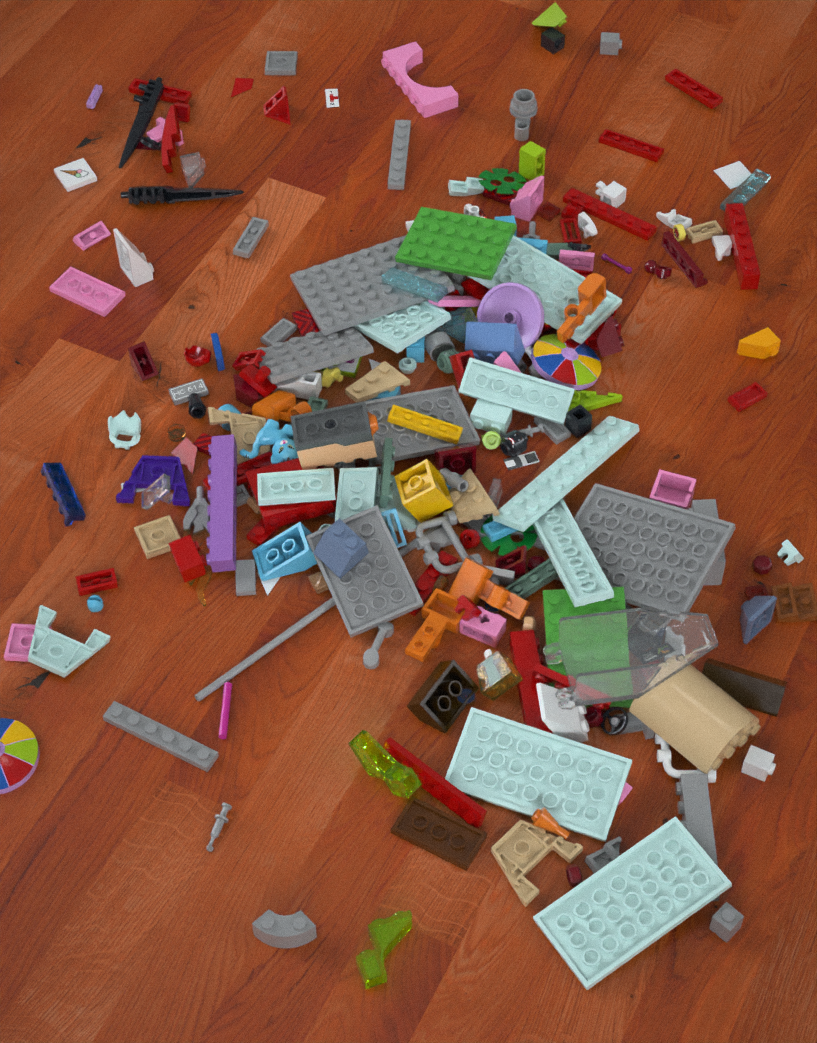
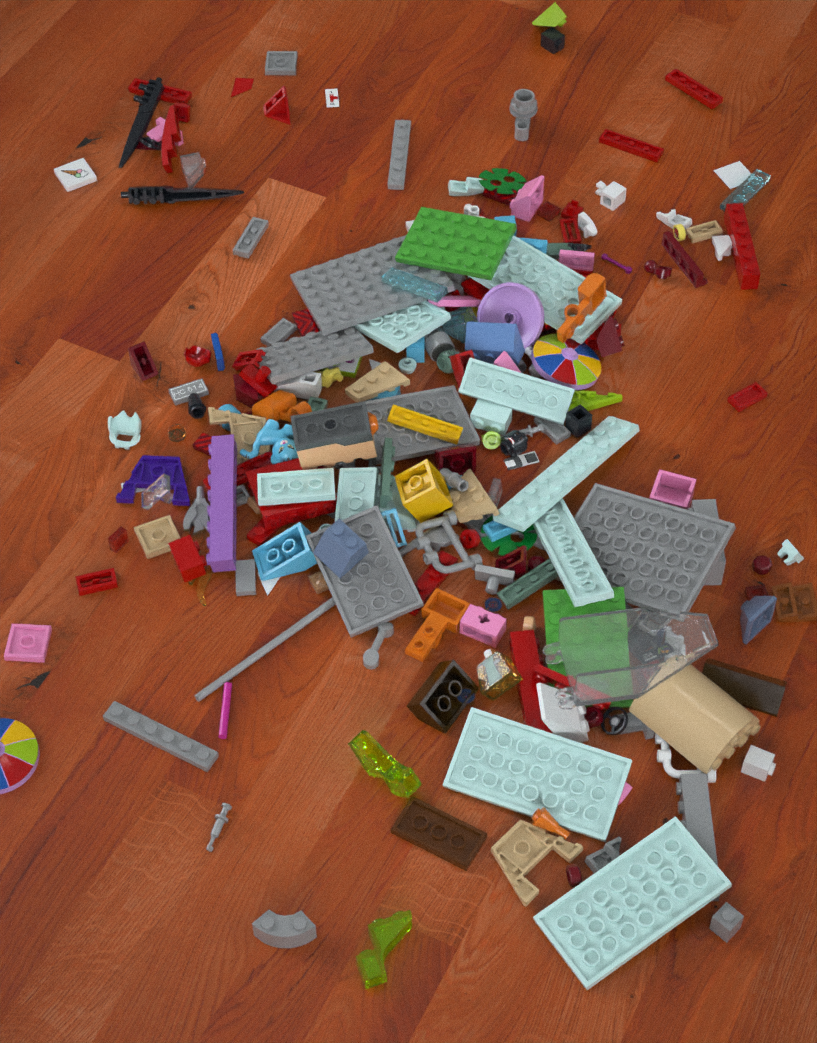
(58, 652): light aqua wing -> none
(63, 492): clear blue hinge -> none
(87, 291): bright pink tile -> none
(91, 236): bright pink slope -> none
(94, 96): lavender axle -> none
(95, 603): medium azure hinge -> none
(118, 539): none -> clear red tile
(132, 261): white slope -> none
(187, 453): sticker -> none
(427, 100): bright pink arch -> none
(437, 785): red plate -> none
(441, 583): clear orange tile -> none
(469, 606): red tile -> none
(475, 583): orange plate -> none
(532, 160): lime brick -> none
(532, 228): light grey bar -> none
(610, 43): light grey brick -> none
(611, 214): red plate -> none
(759, 345): light orange slope -> none

